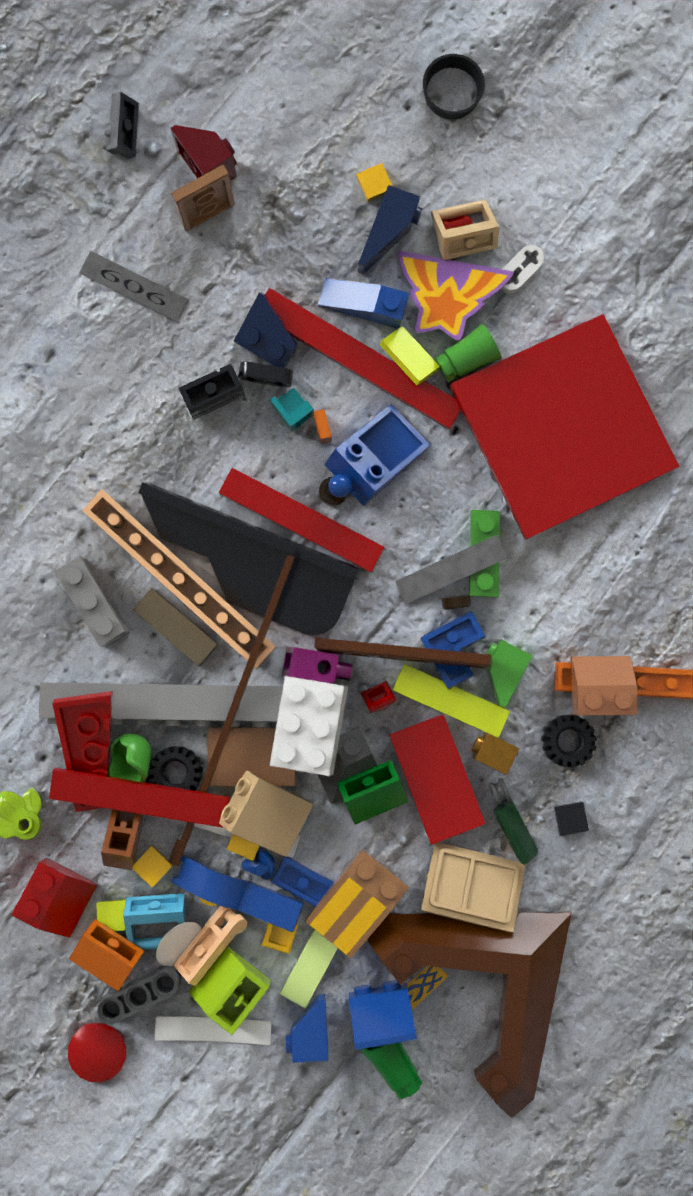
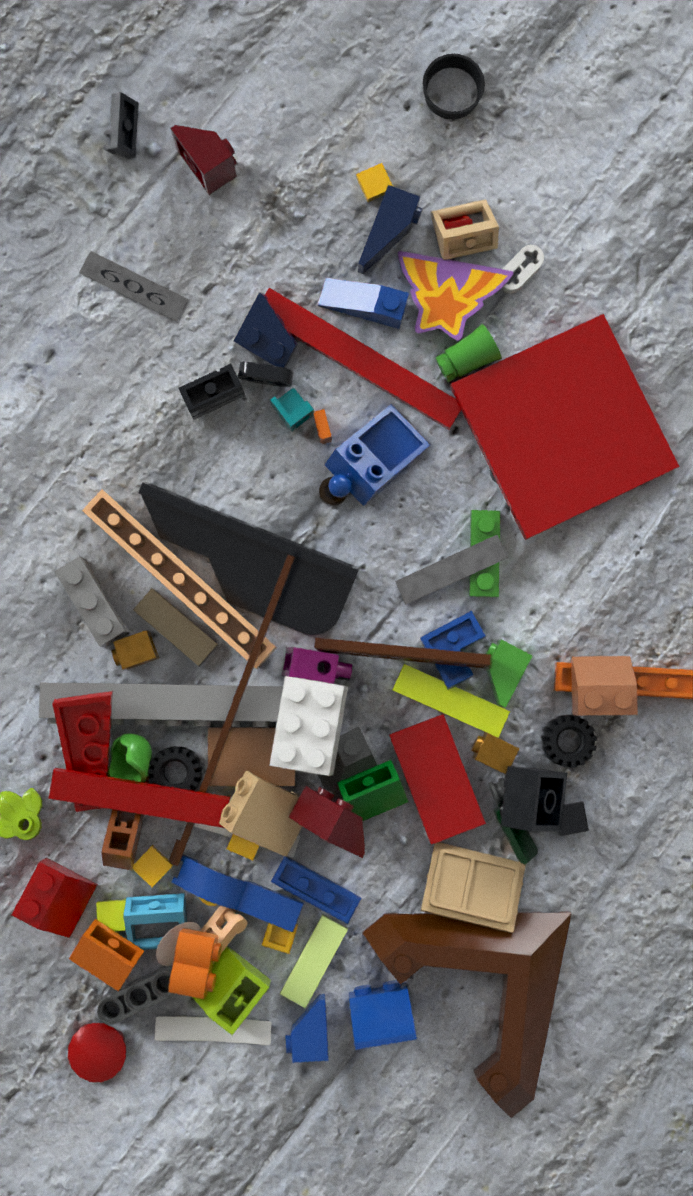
(134, 650): none -> pearl gold brick
(194, 963): none -> orange brick
(204, 198): medium nougat tile -> none
(261, 866): blue plate -> none
(301, 520): red tile -> none
(330, 819): none -> dark red slope
(356, 903): medium nougat slope -> none
(379, 697): red slope -> none
(395, 1068): green plant -> none
(409, 355): neon yellow tile -> none
(424, 984): yellow sticker -> none
(456, 602): dark brown tile -> none
(533, 799): none -> black brick

